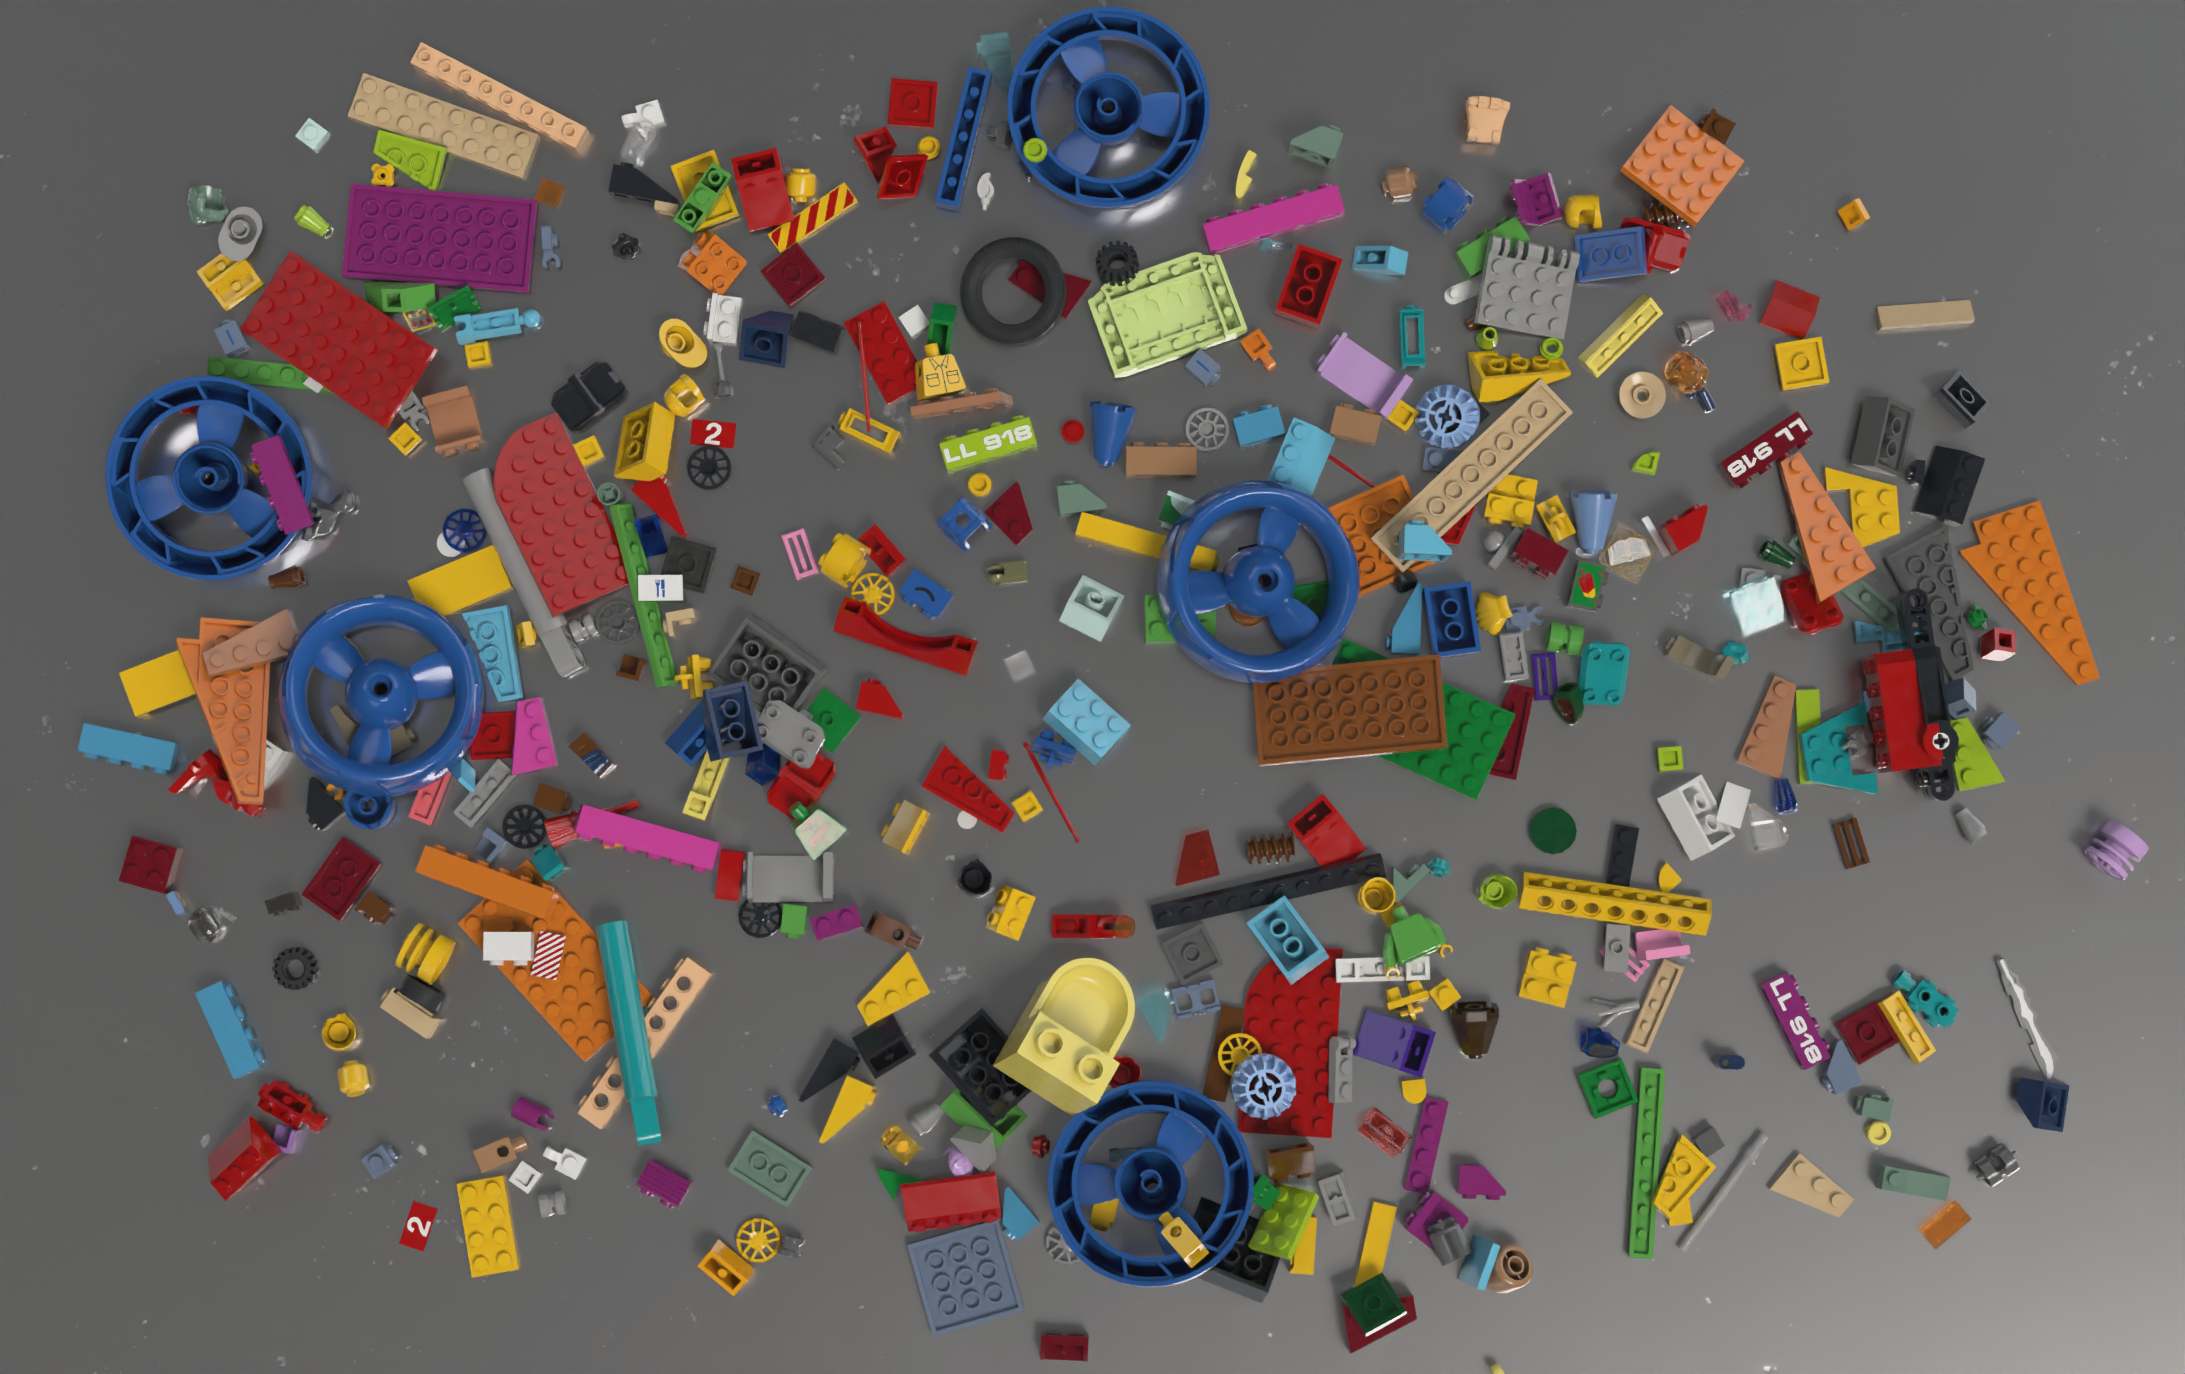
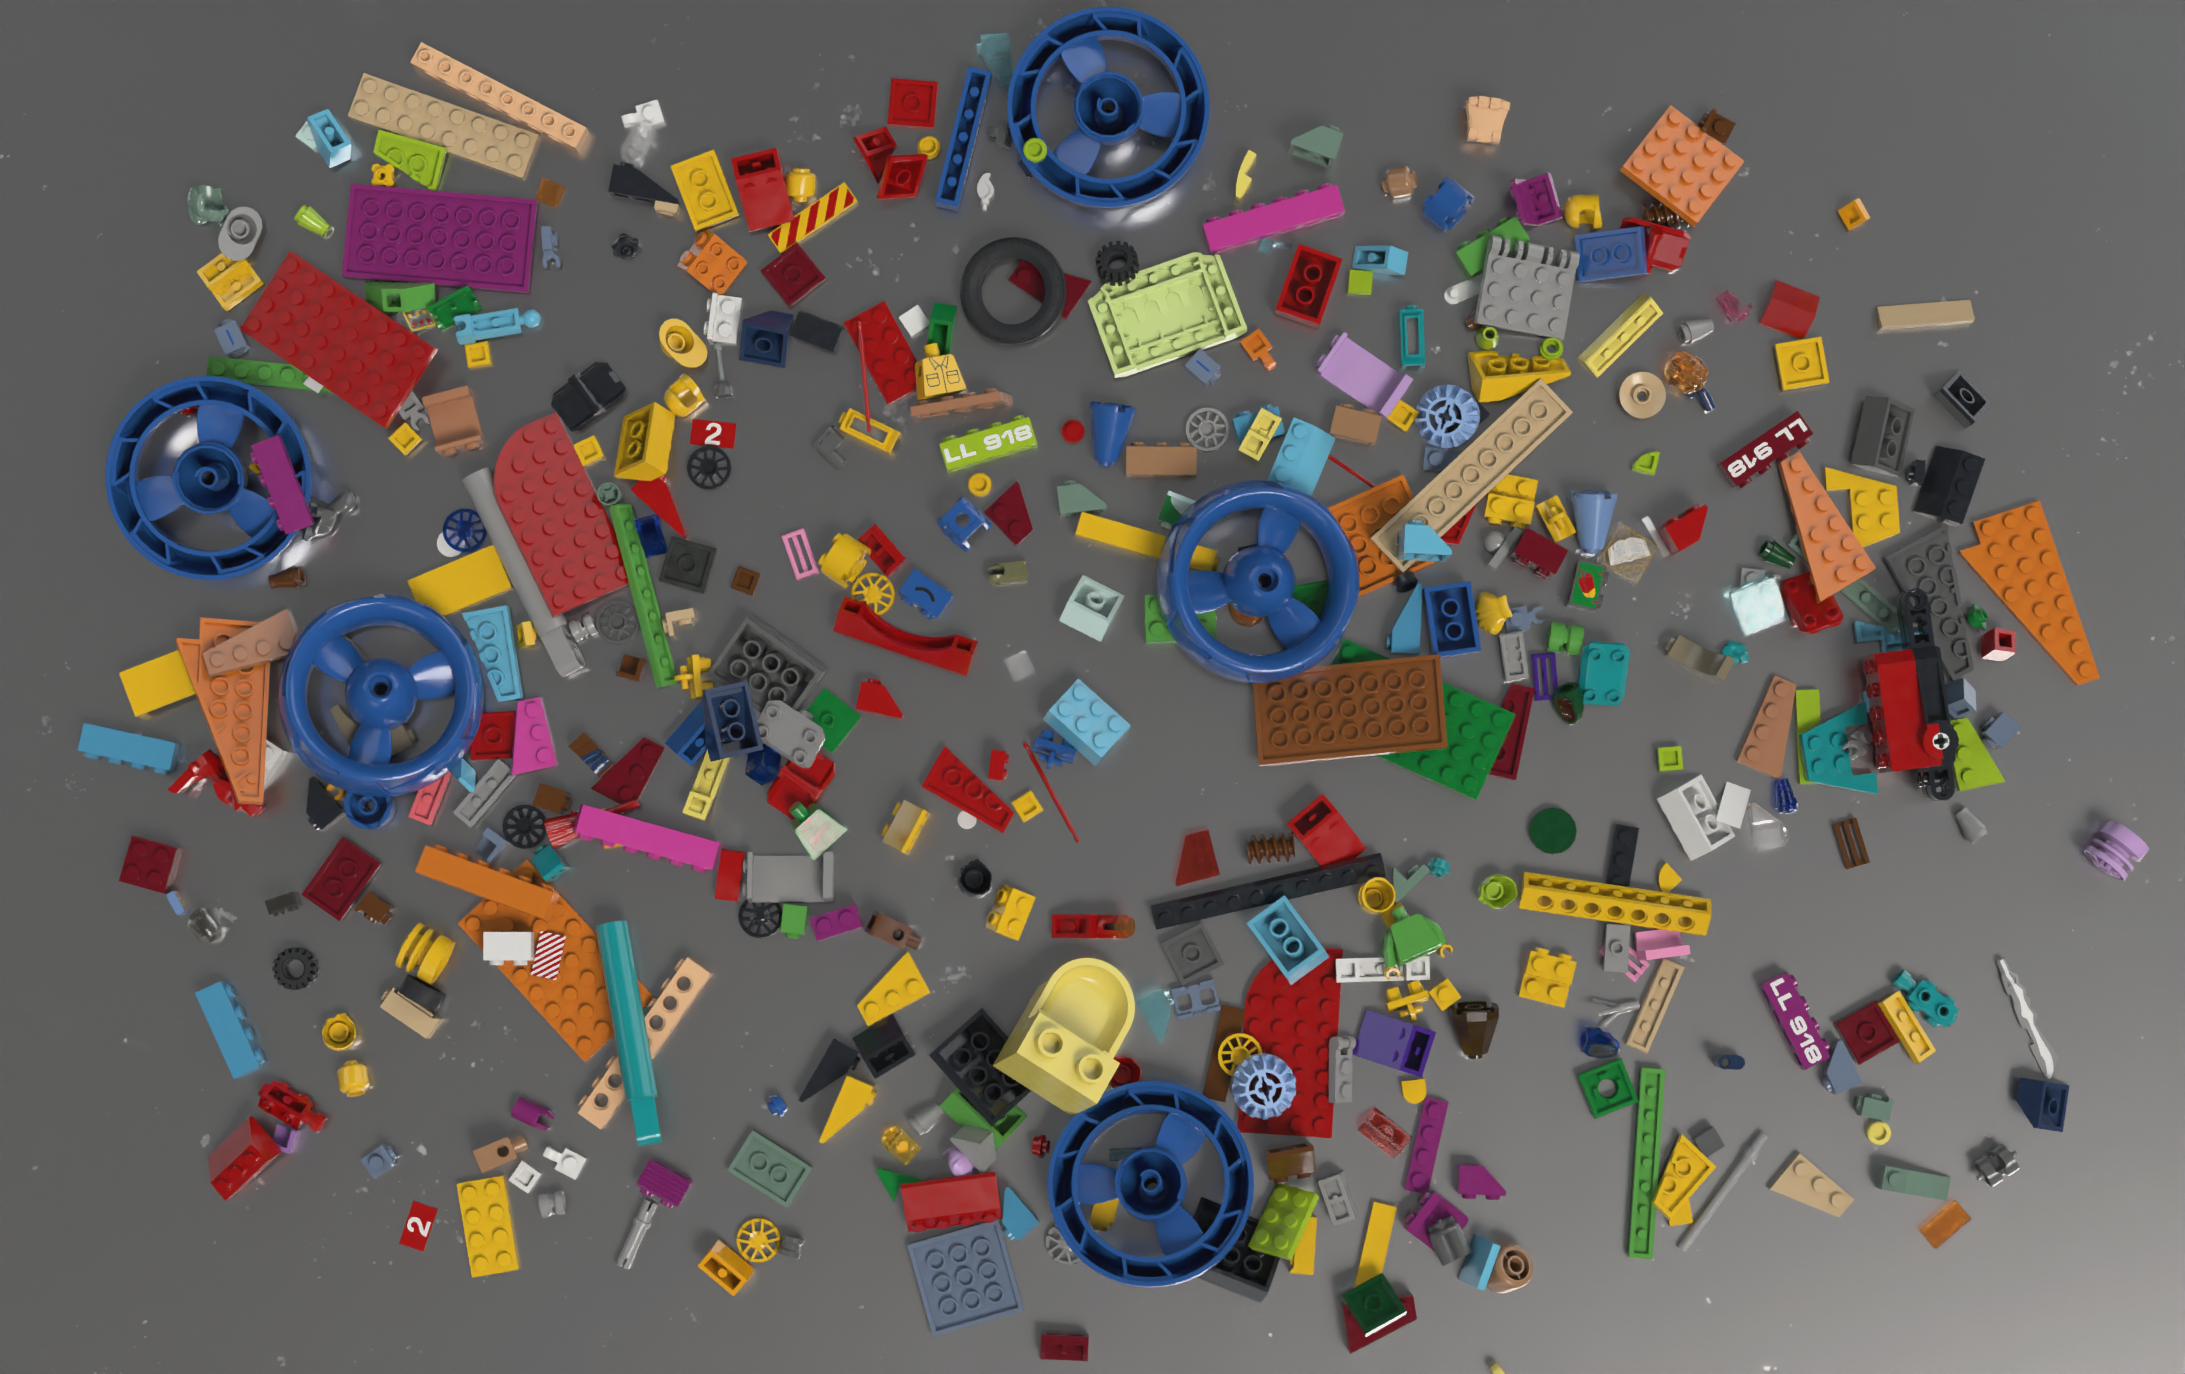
(329, 138): none -> medium azure slope
(631, 774): none -> dark red wing
(636, 1234): none -> light grey pin
(660, 588): white sticker -> none
(703, 198): bright green slope -> none
(1186, 1244): yellow torso -> none
(1260, 434): none -> light yellow slope
(1264, 1192): green slope -> none
(1360, 282): none -> lime tile

